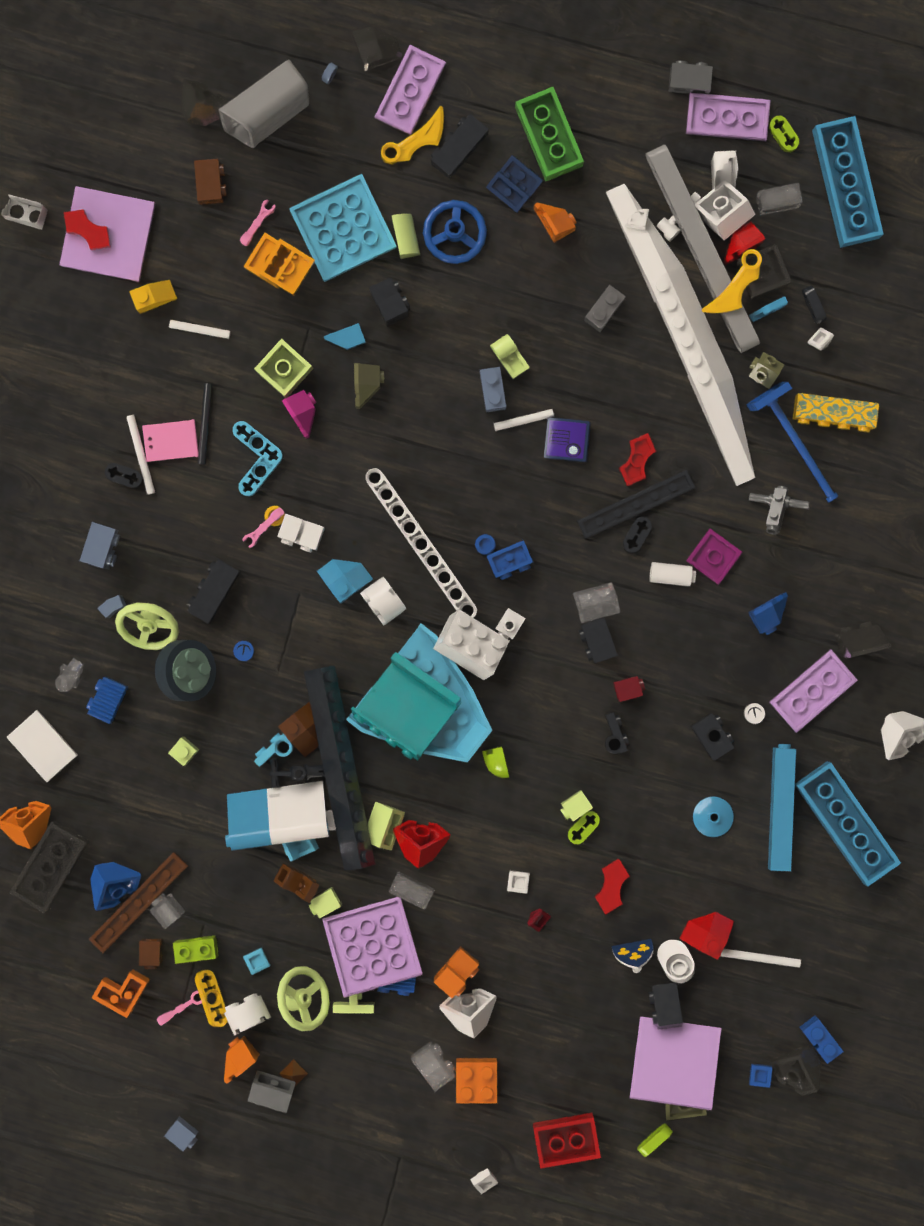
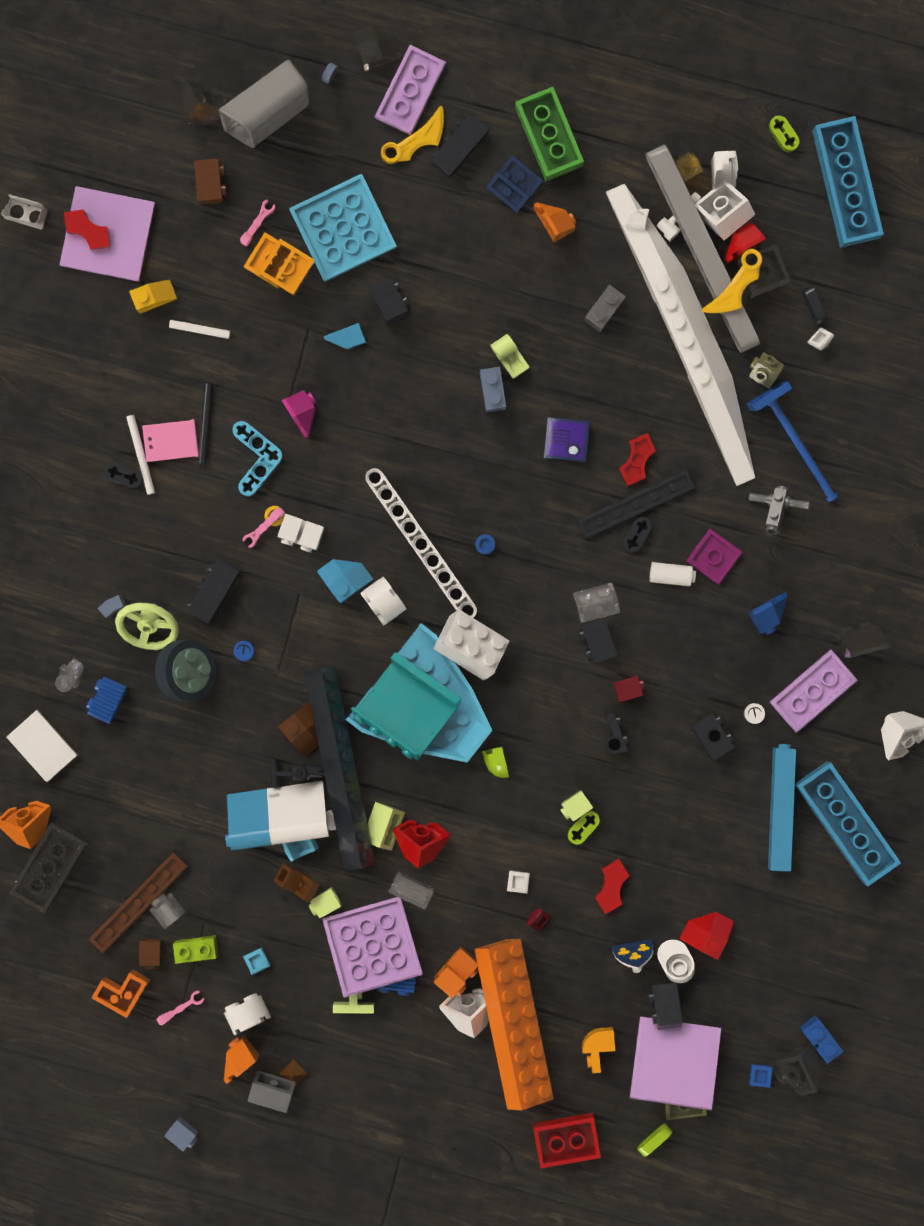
(99, 546): sand blue brick -> none
(112, 882): blue slope -> none
(183, 751): yellowish green brick -> none
(212, 982): yellow beam -> none
(264, 754): medium azure plate -> none
(283, 368): yellowish green brick -> none
(301, 999): yellowish green piece -> none
(366, 382): olive slope -> none
(405, 235): yellowish green brick -> none
(433, 1065): clear brick -> none
(454, 223): blue piece -> none
(476, 1080): orange brick -> none
(484, 1181): white plate -> none
(509, 560): blue bracket -> none
(509, 624): white brick -> none
(514, 1024): none -> orange brick
(524, 419): white bar -> none
(598, 1041): none -> light orange brick
(688, 165): none -> clear yellow brick
(690, 78): dark grey brick -> none
(705, 809): dark azure dish -> none
(728, 116): lavender tile -> none
(761, 958): white bar -> none
(768, 309): dark azure tile -> none
(779, 199): clear brick -> none
(835, 411): yellow brick -> none

